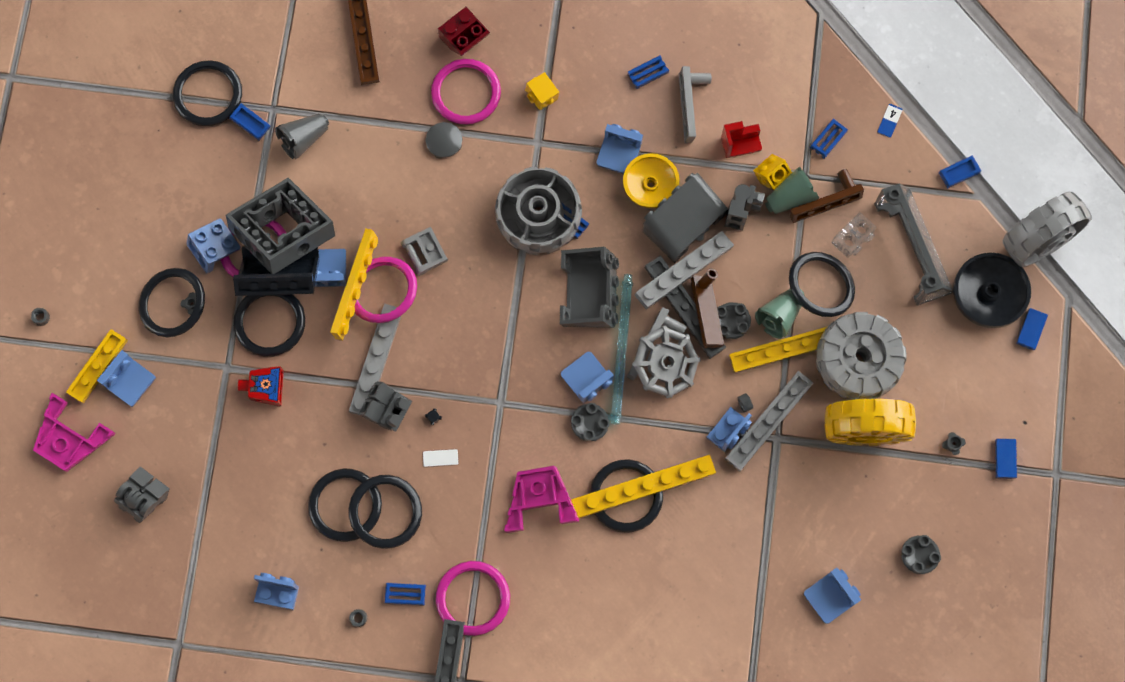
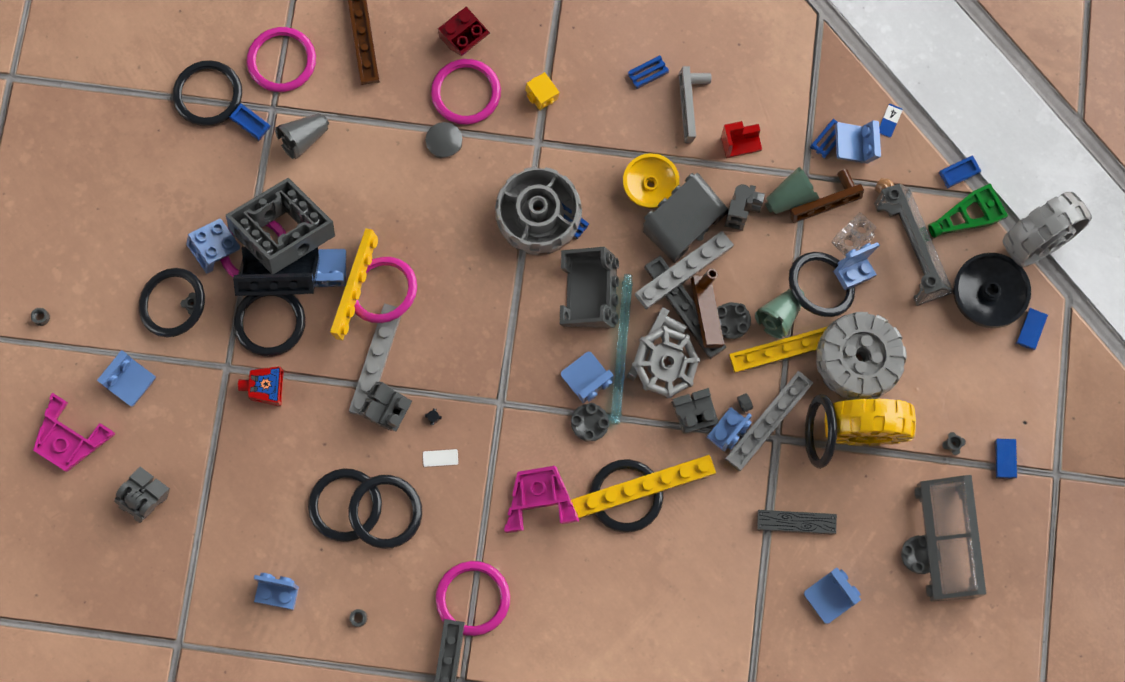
(96, 365): yellow plate -> none
(281, 87): none -> dark pink wedge
(408, 594): blue tile -> none
(430, 248): light grey plate -> none
(619, 148): medium blue bracket -> none
(695, 413): none -> dark grey hips
(772, 171): yellow head -> none
(796, 522): none -> dark grey tile
(832, 431): none -> black wedge
(856, 267): none -> medium blue bracket
(858, 142): none -> medium blue bracket
(883, 183): none -> medium nougat plate
(952, 538): none -> windscreen
(987, 201): none -> green plate

